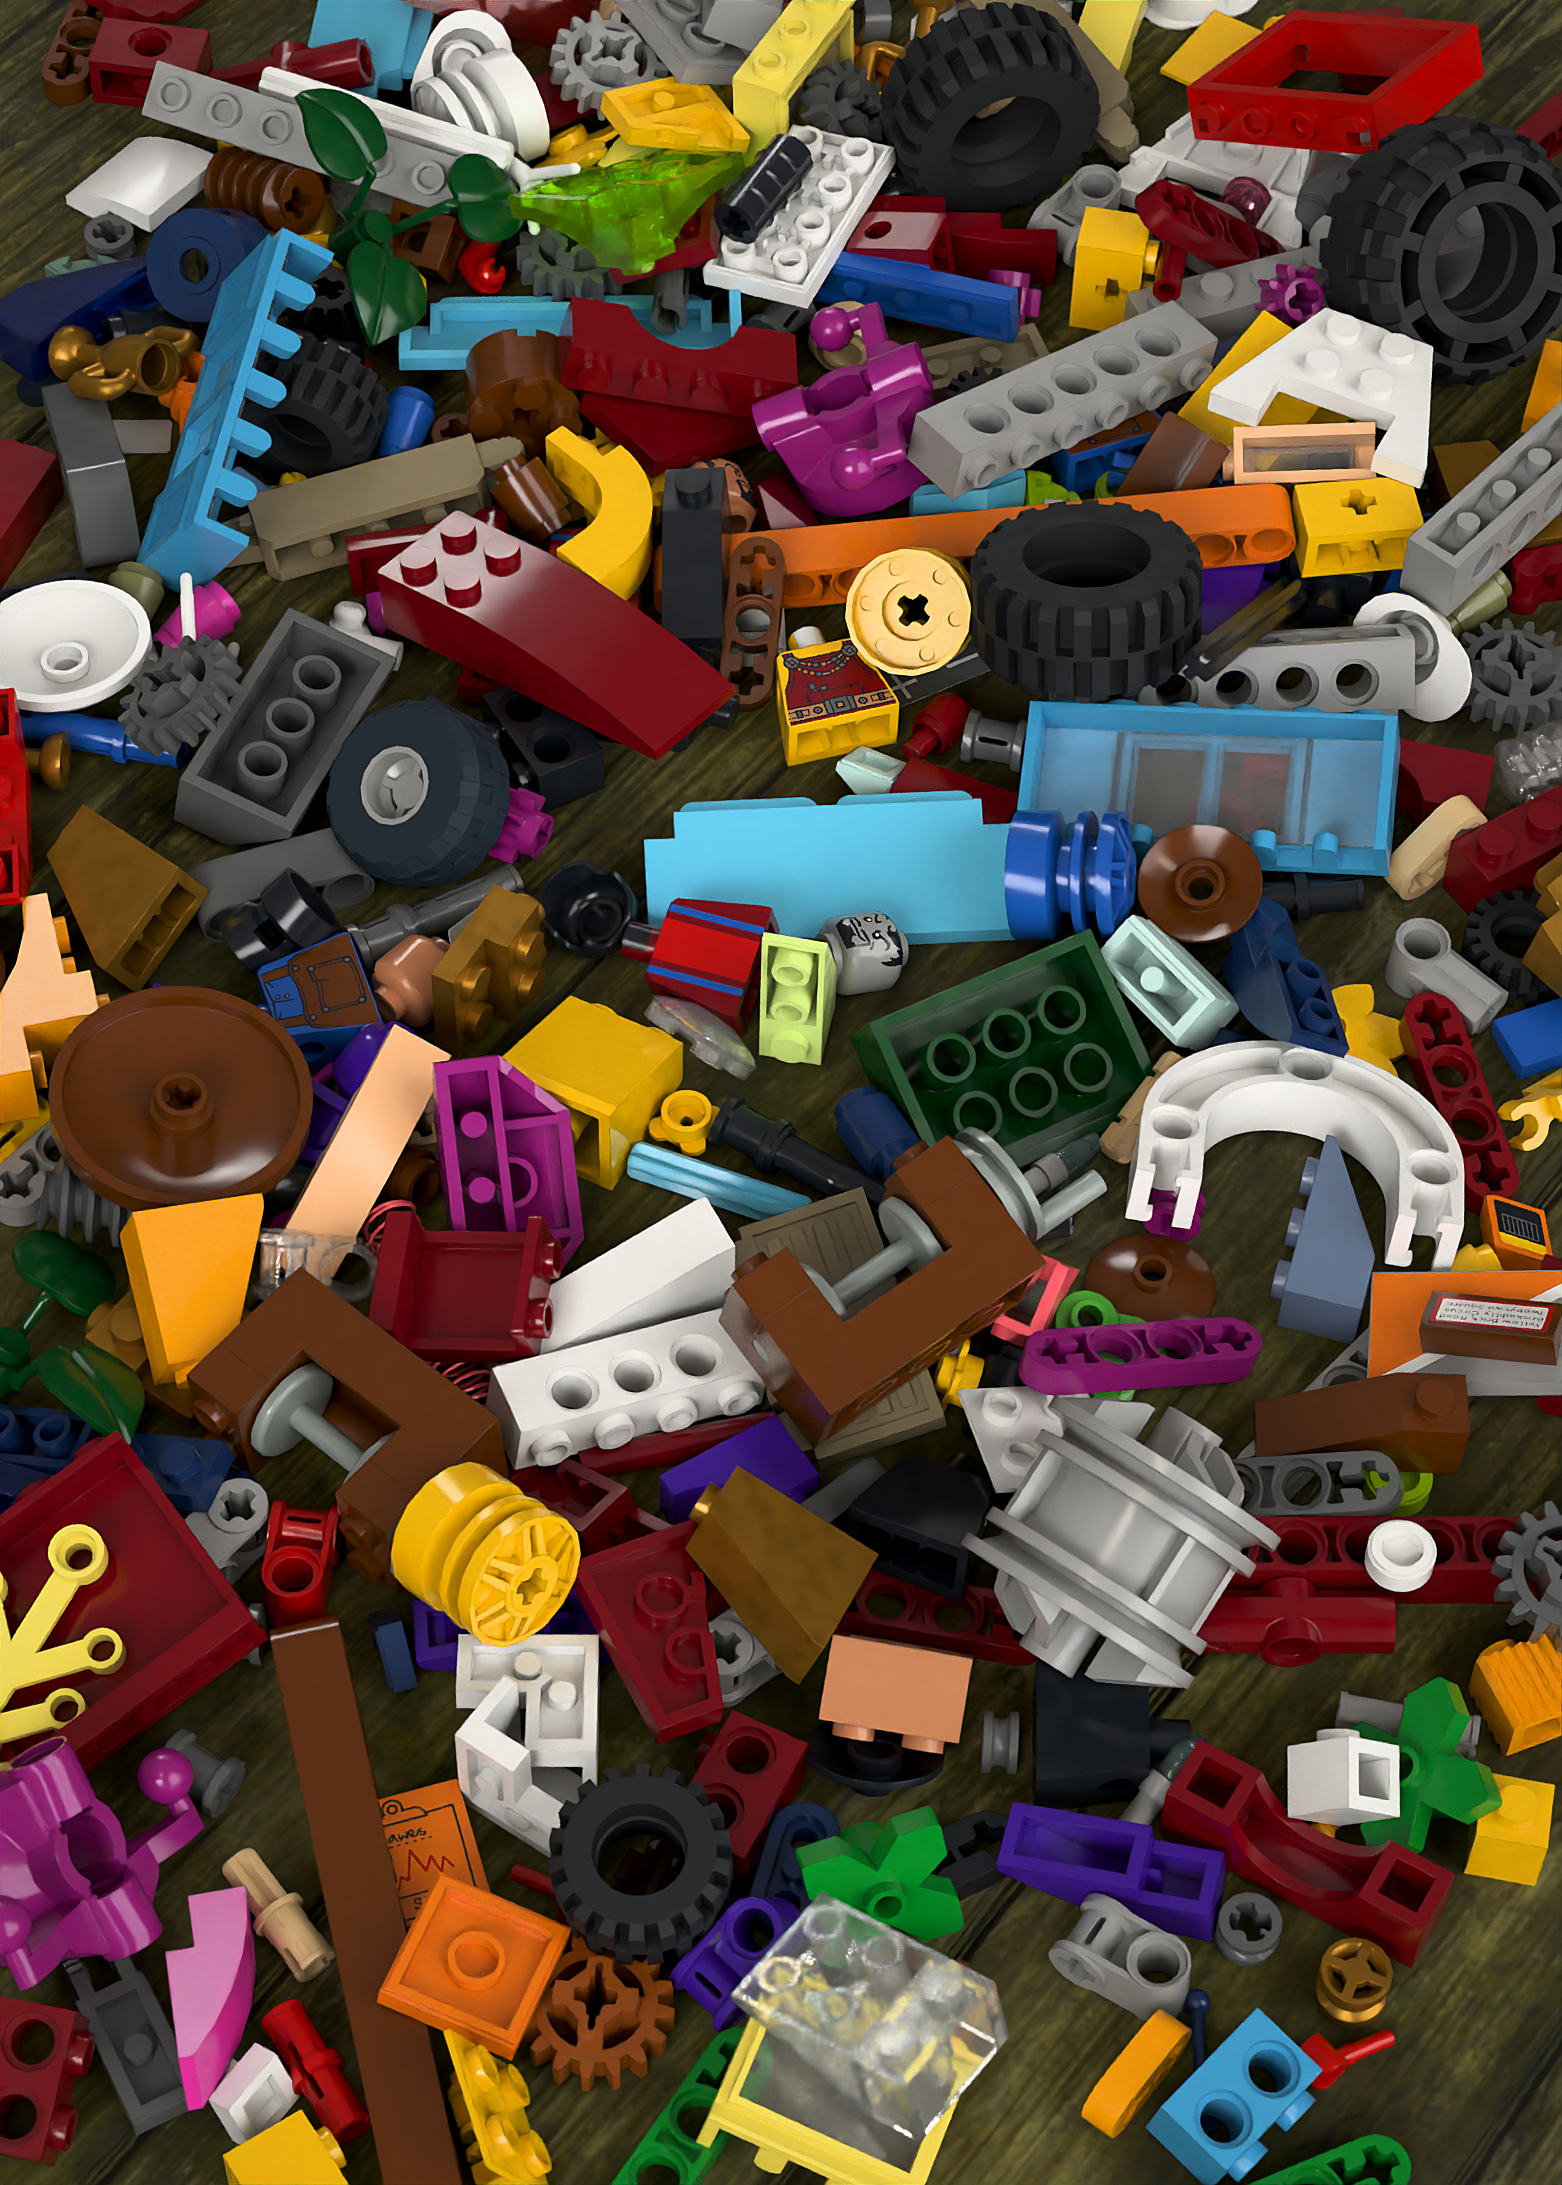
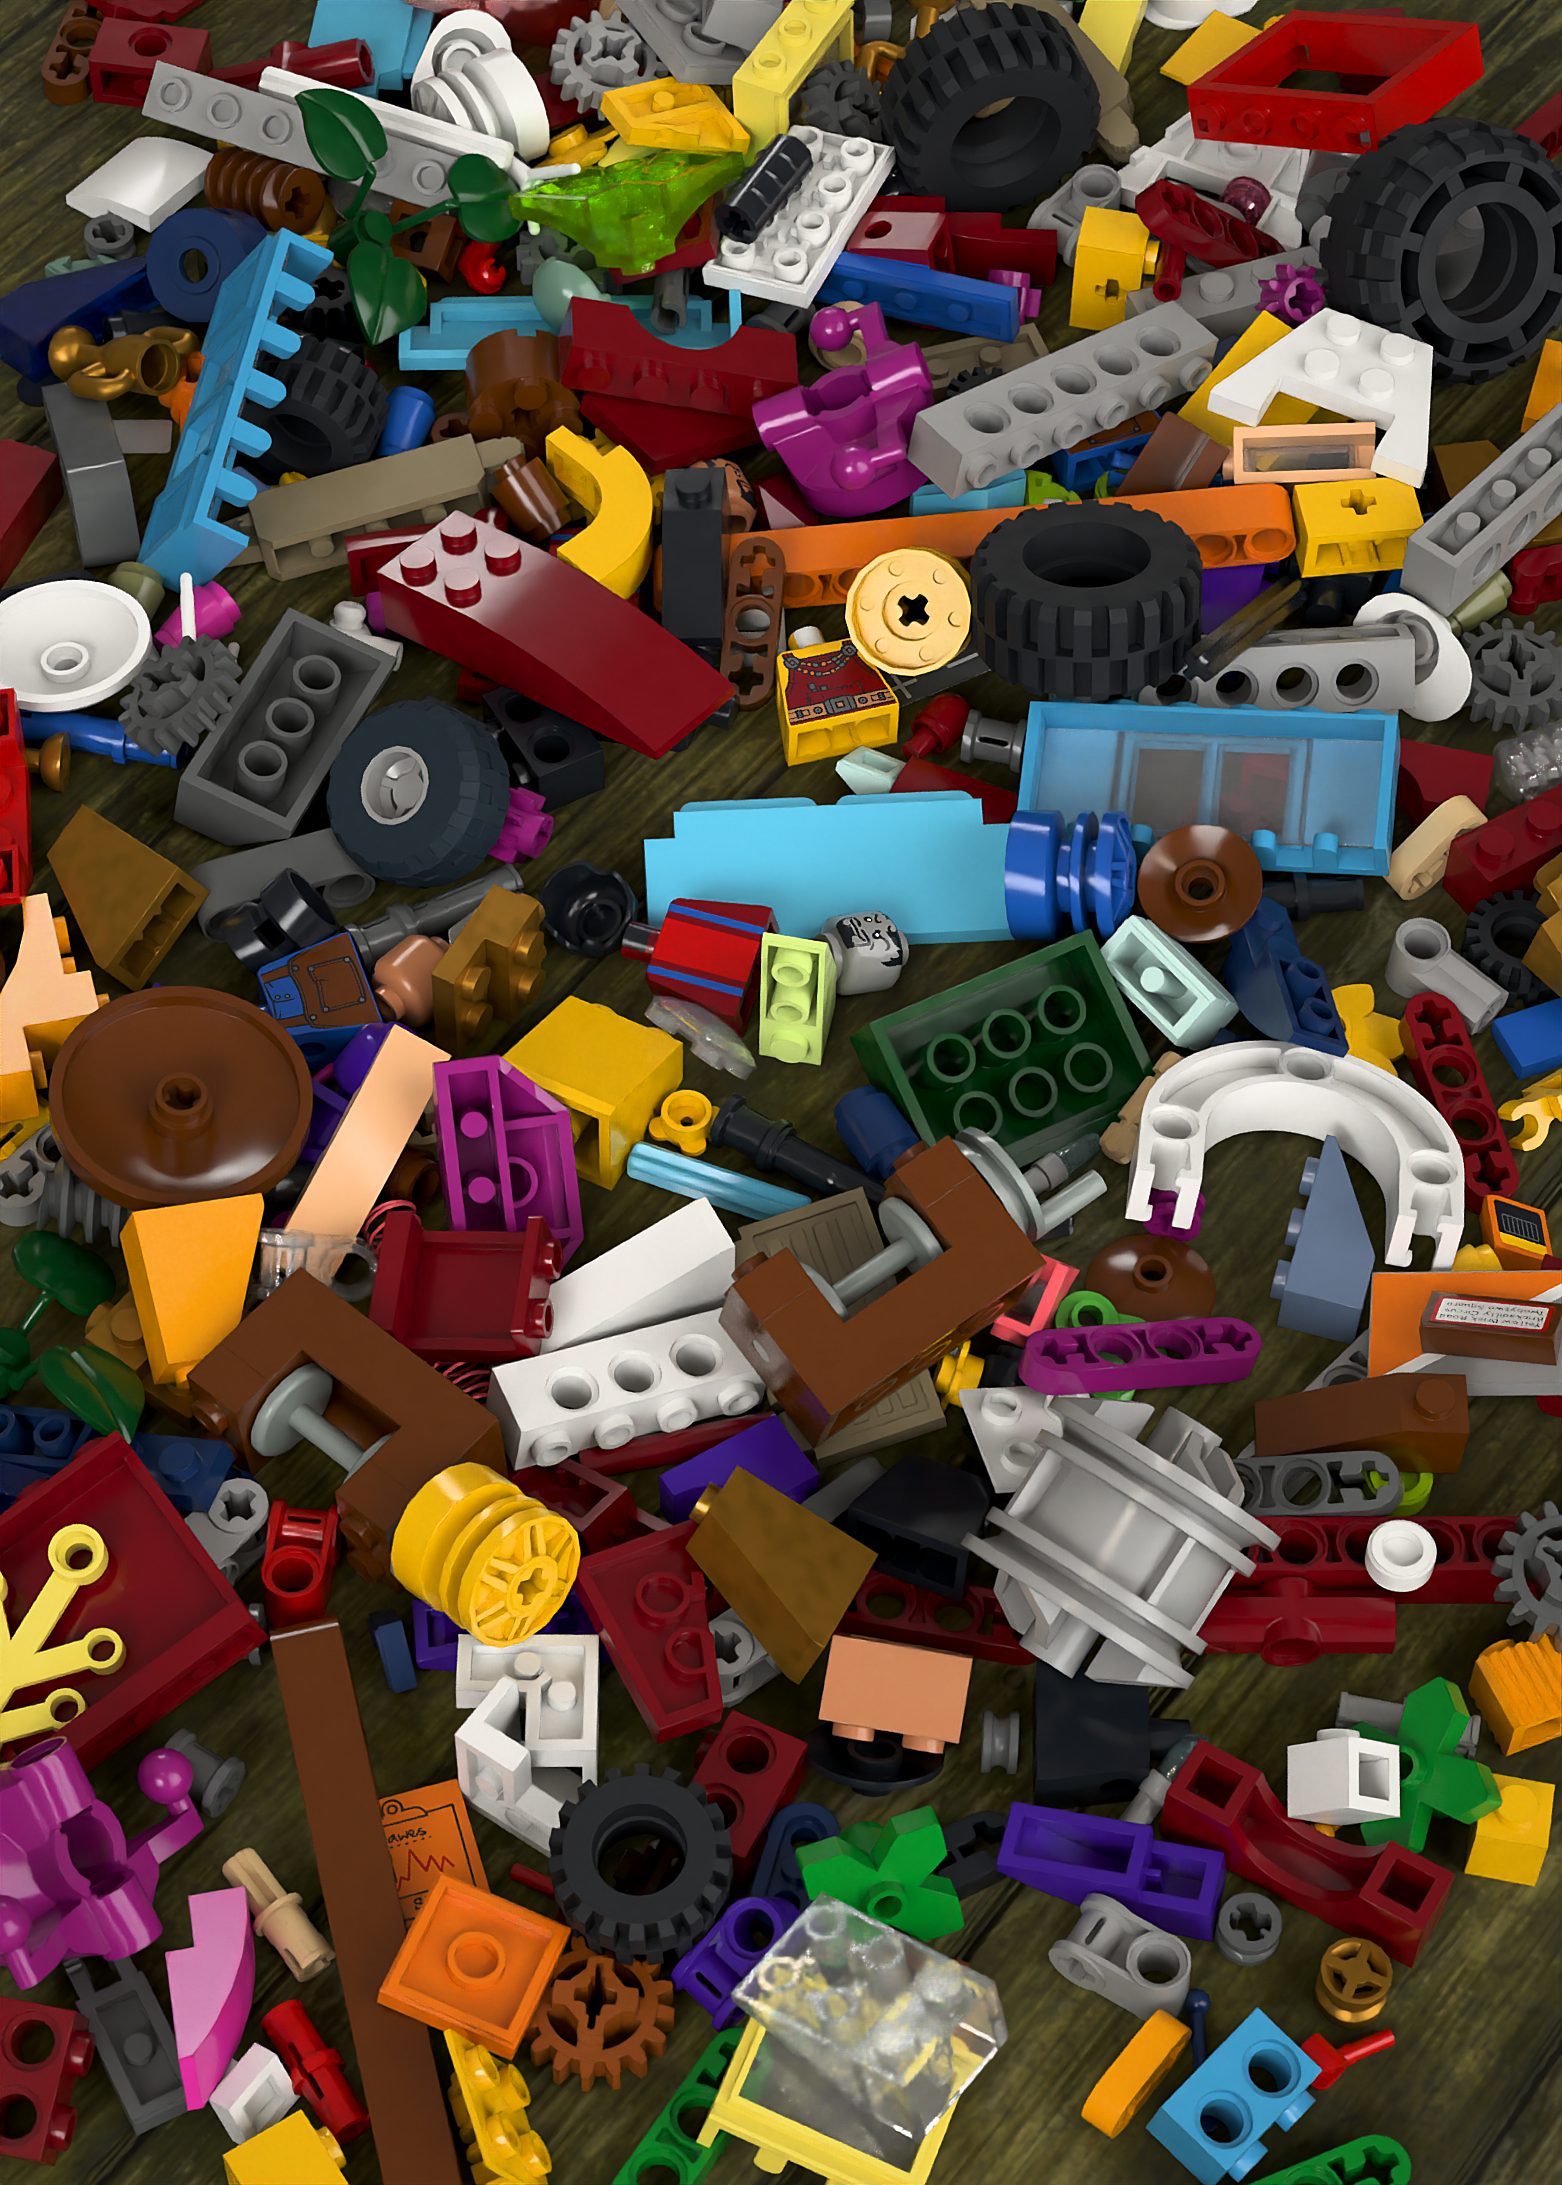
(556, 284): none -> sand green hair

